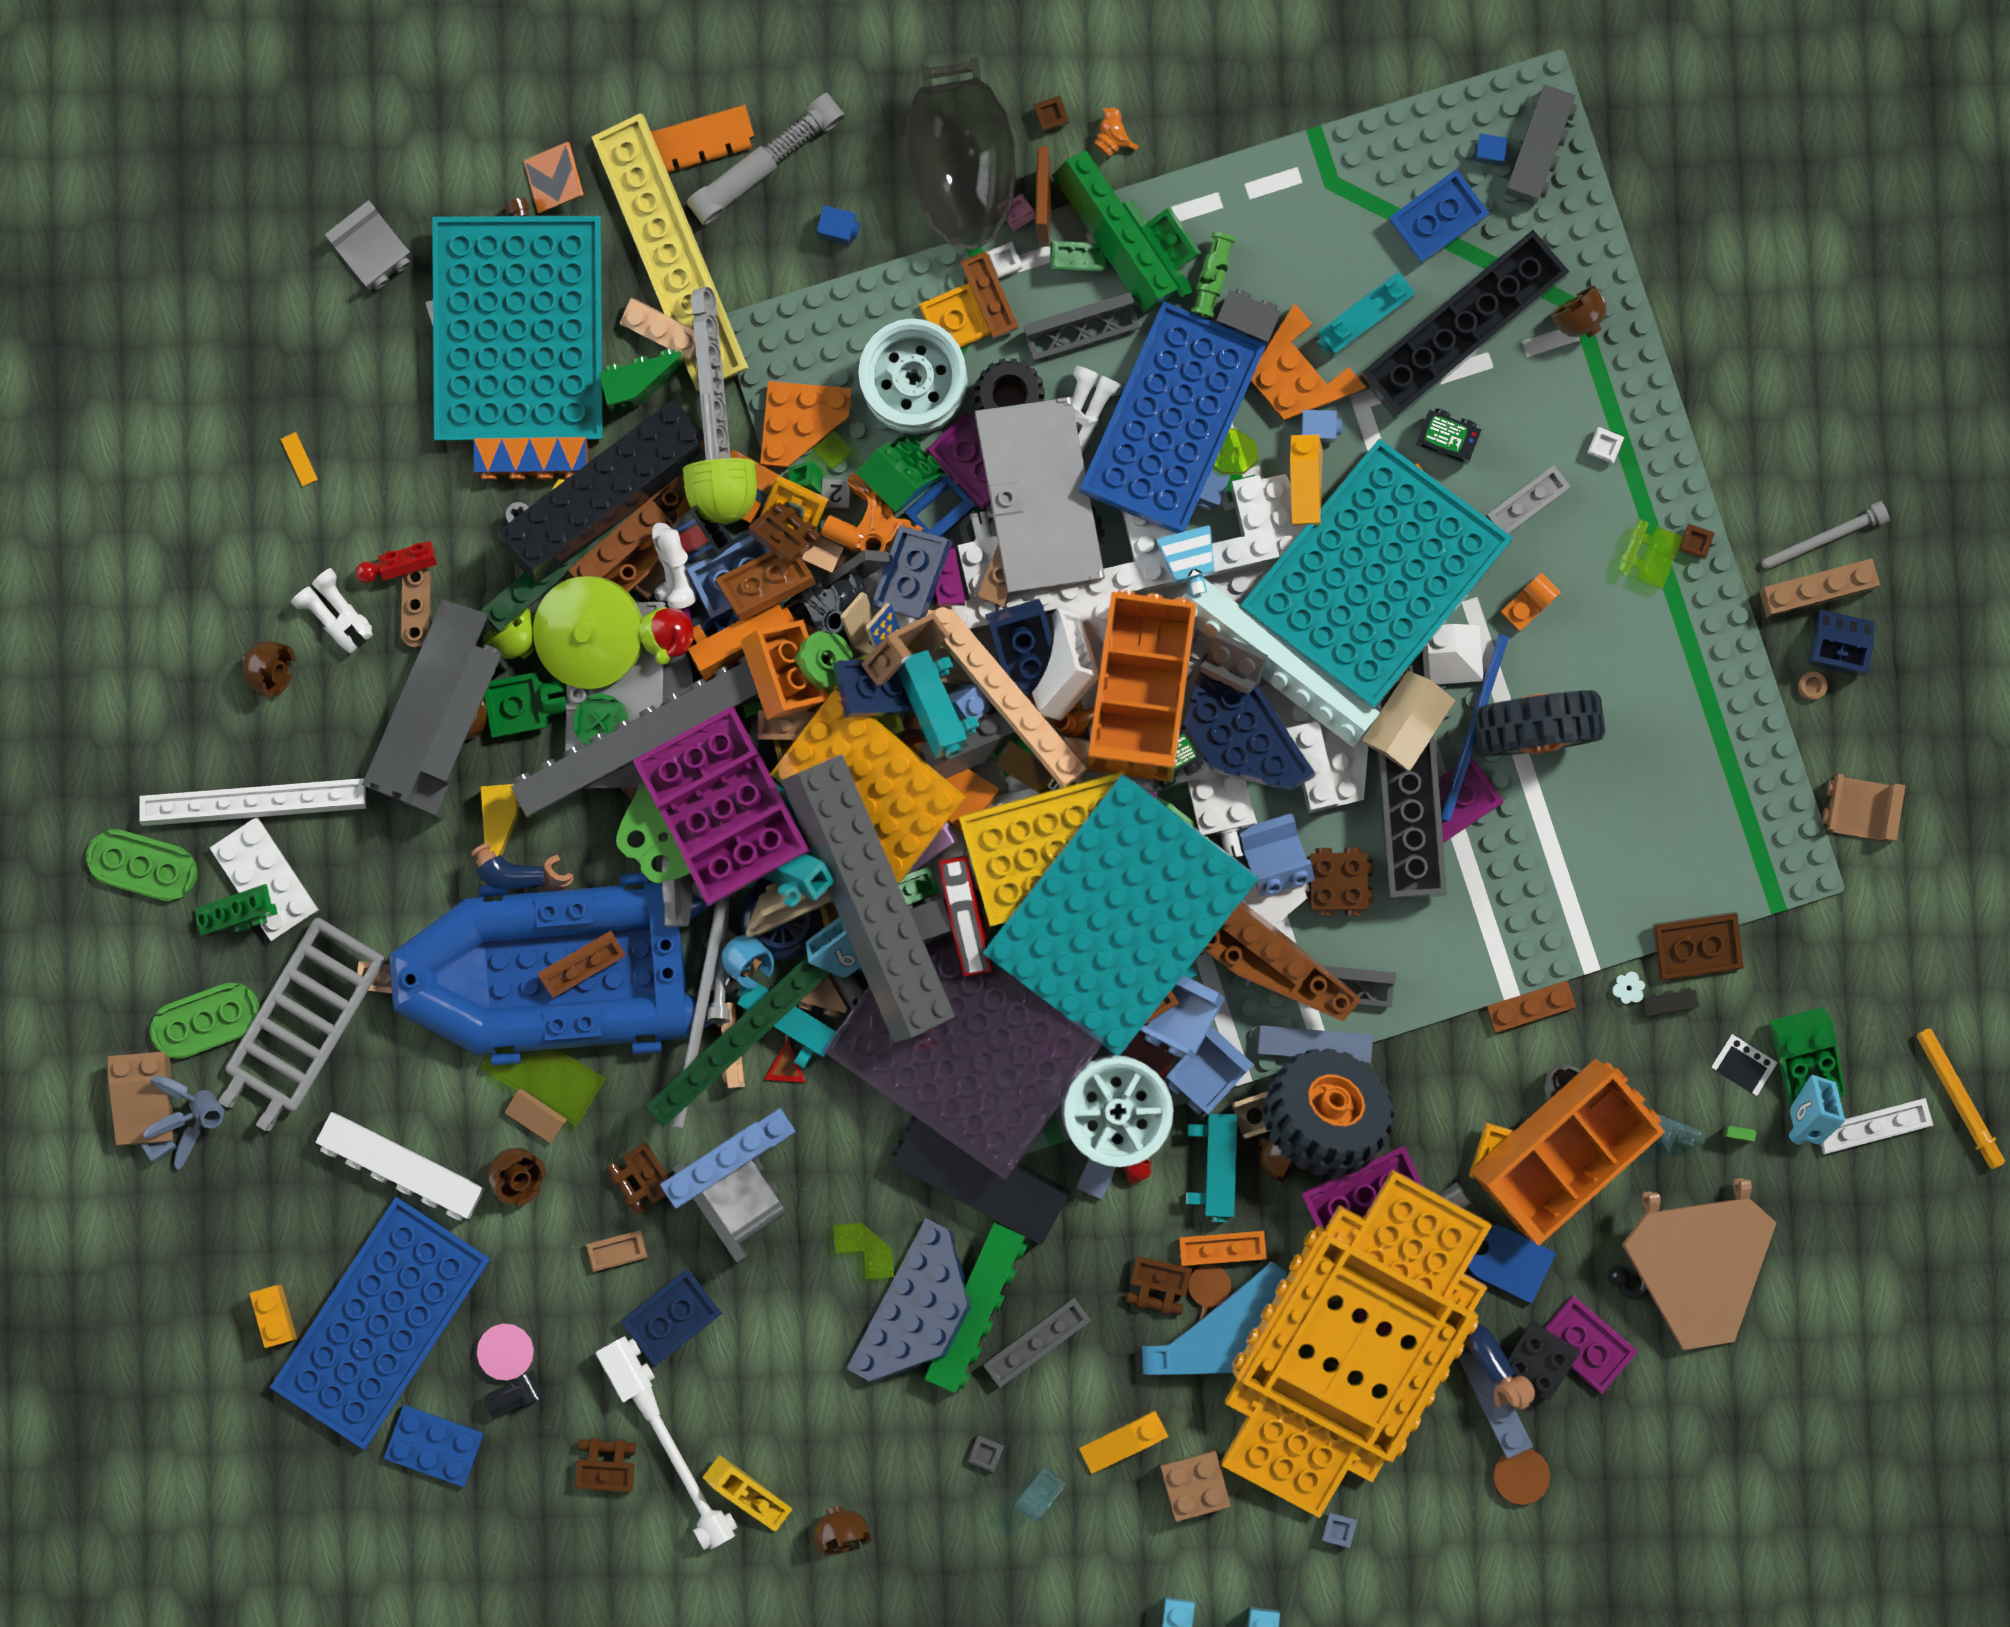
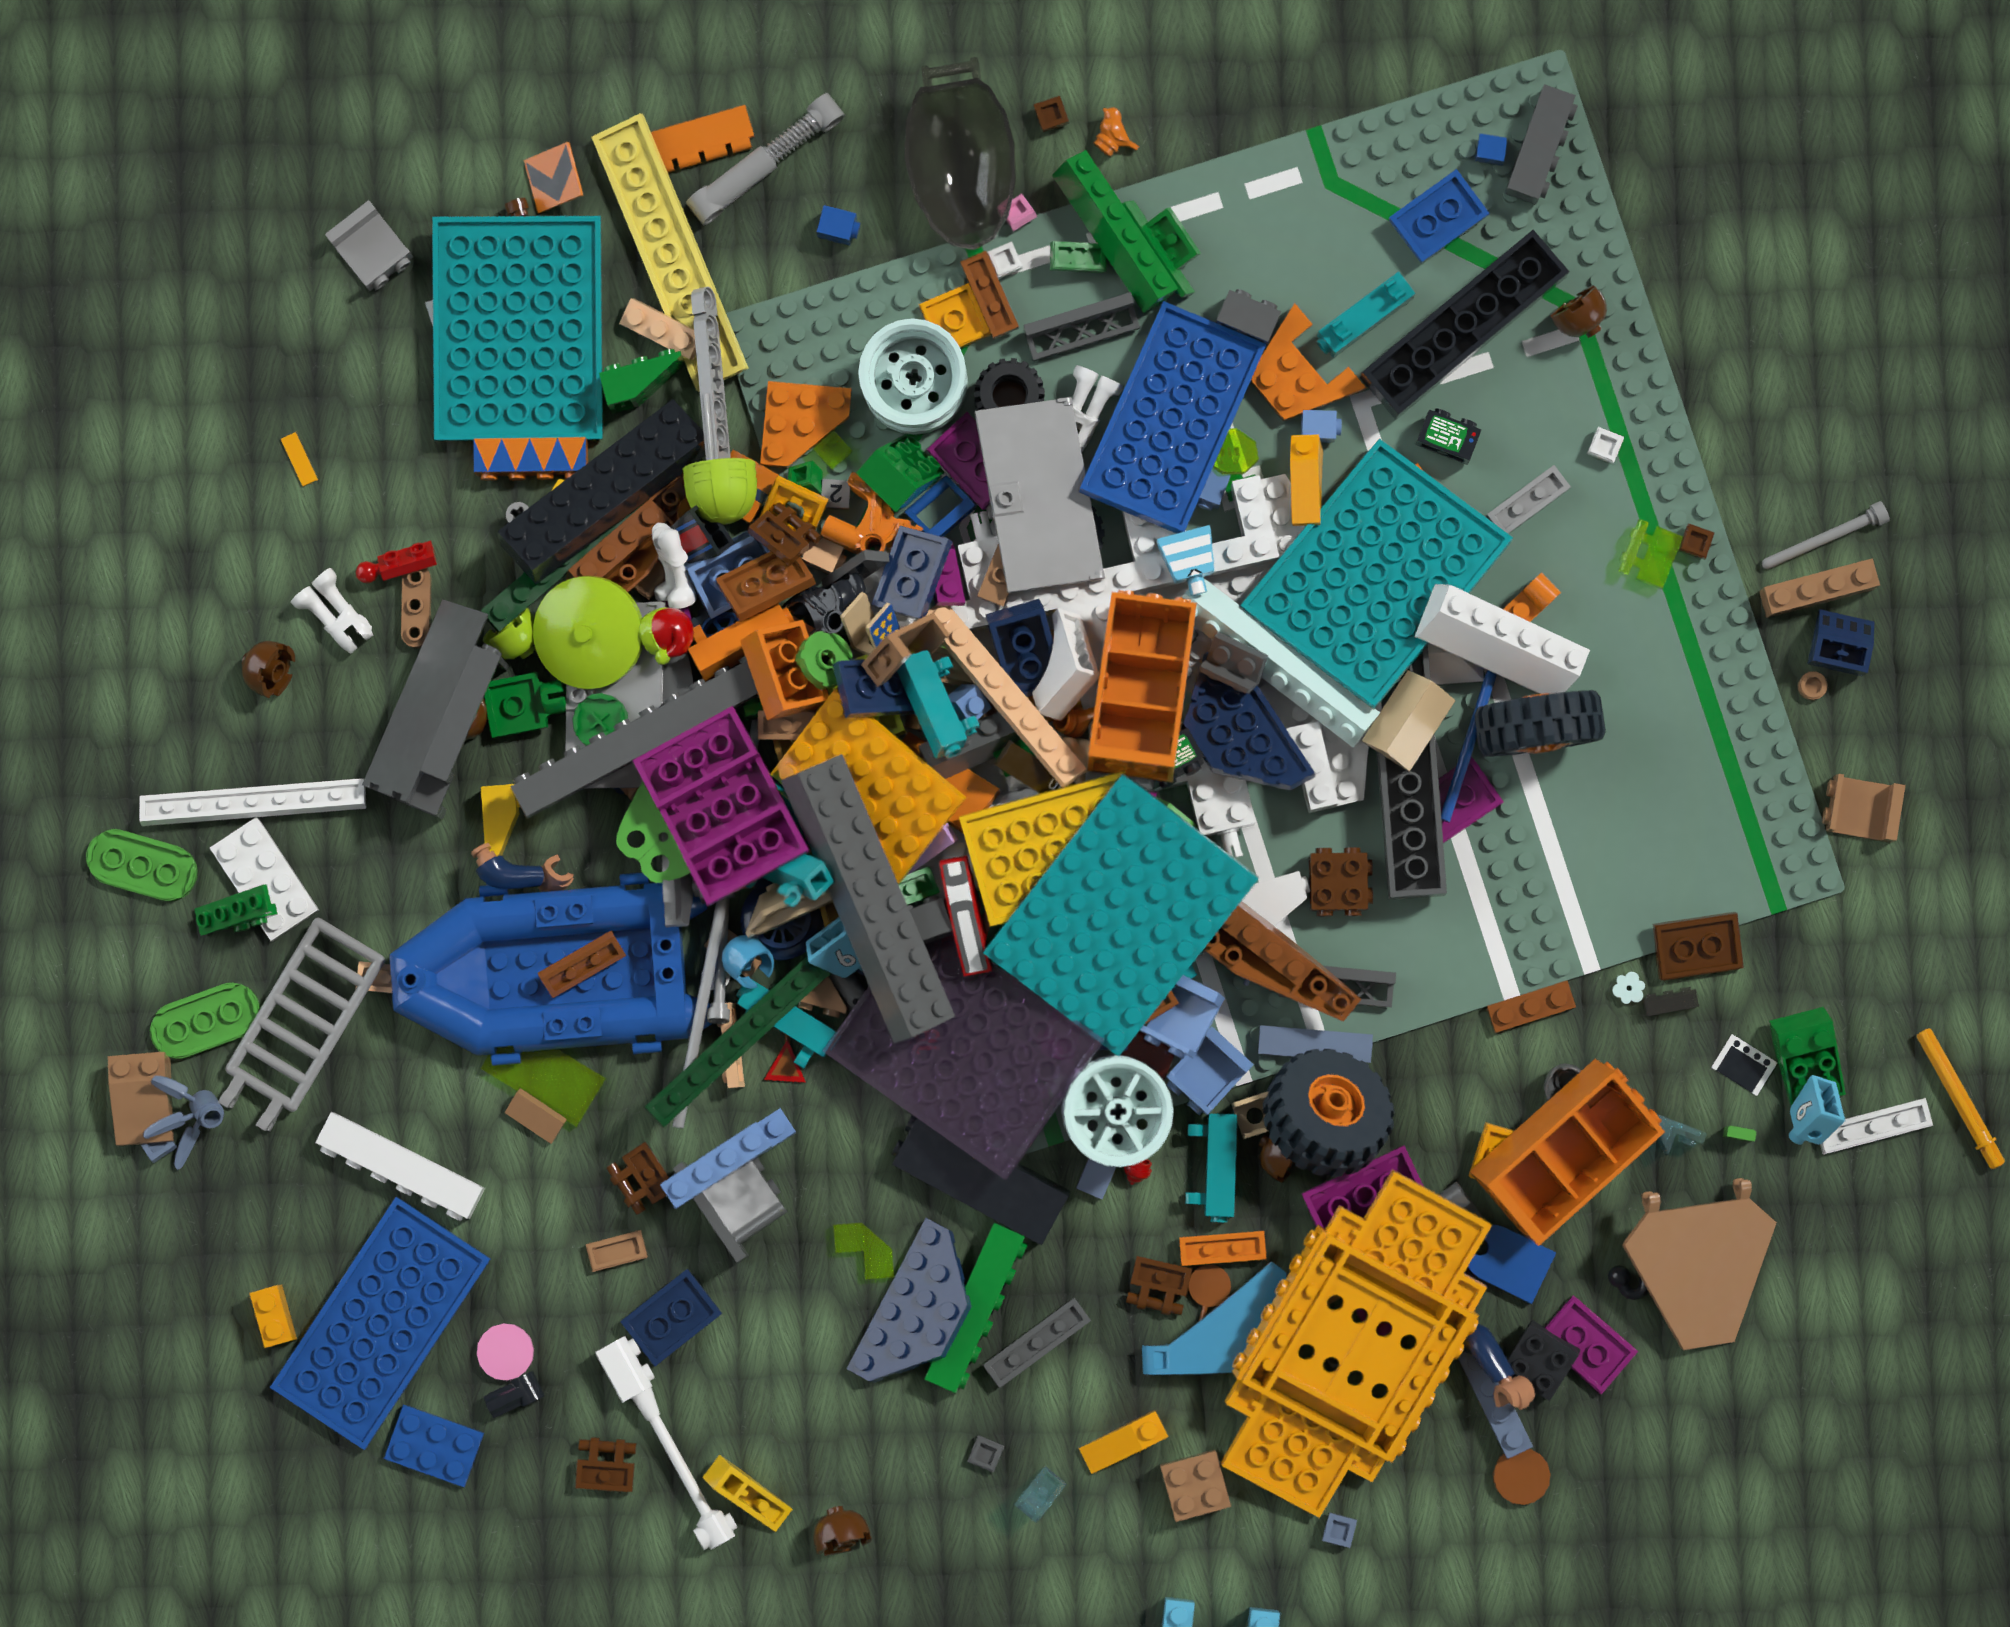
(516, 1176): reddish brown cylinder -> none
(1043, 195): dark orange tile -> none
(1214, 271): bright green piece -> none
(1276, 855): medium blue panel -> none
(1500, 641): none -> white slope

